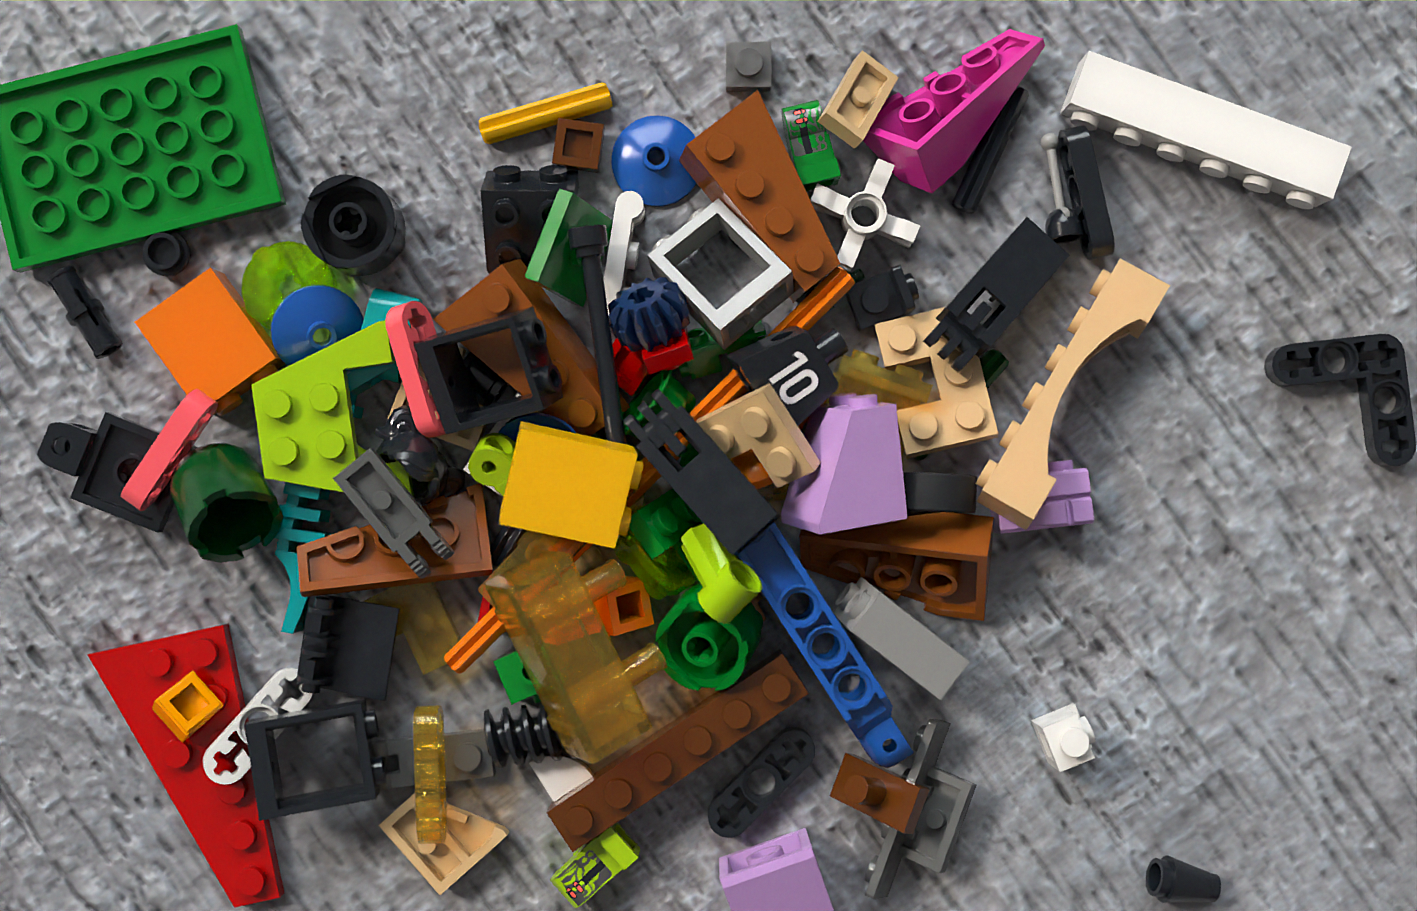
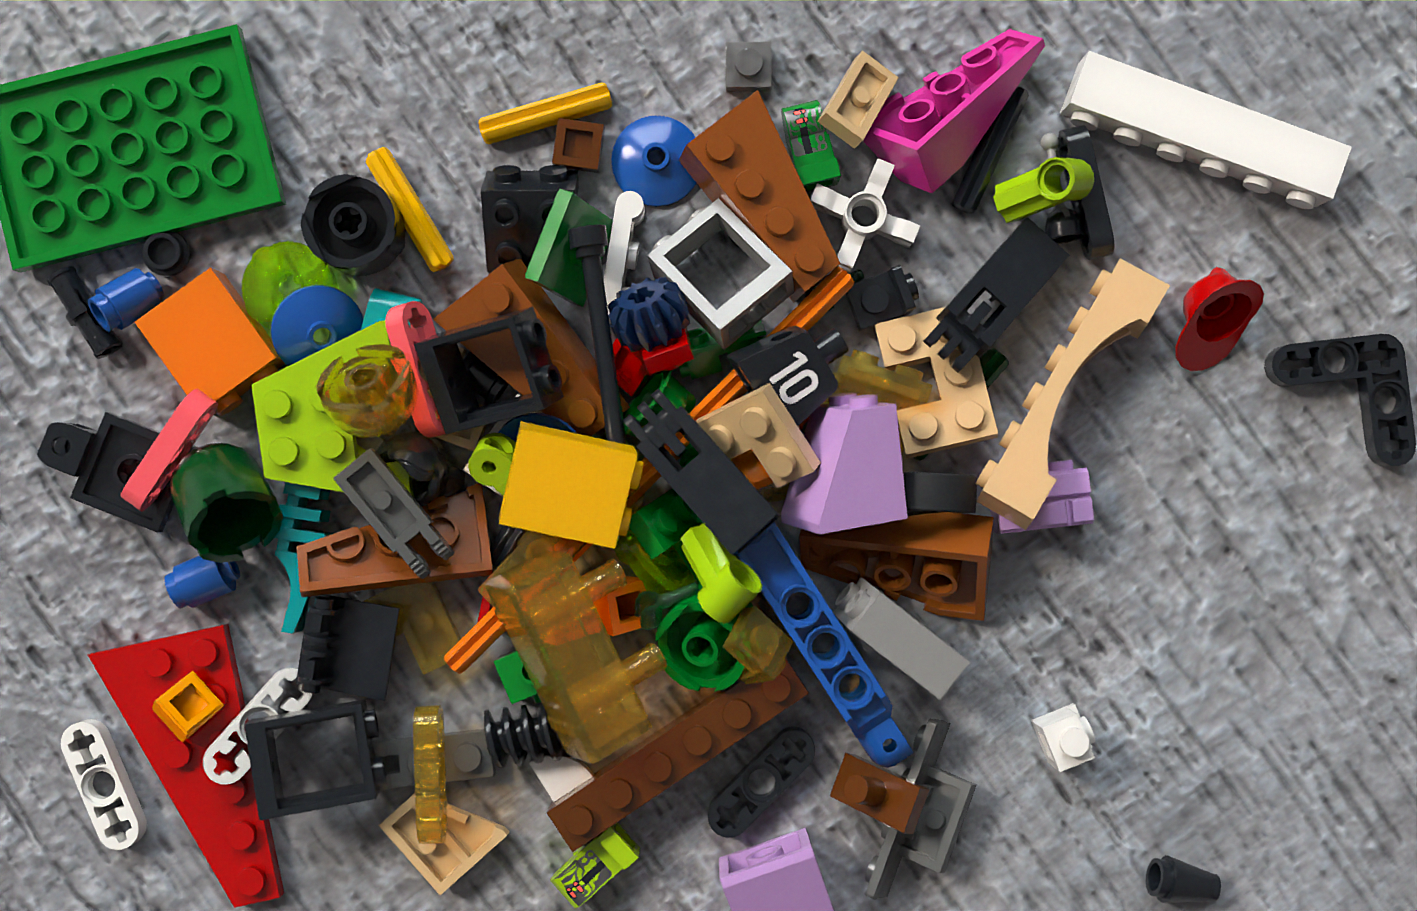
(94, 803): none -> white beam
(125, 299): none -> blue brick
(200, 581): none -> blue brick
(369, 392): none -> clear yellow cylinder
(415, 217): none -> yellow axle
(650, 604): none -> clear green hand
(758, 646): none -> clear yellow bracket
(1042, 188): none -> lime piece
(1216, 317): none -> red piece

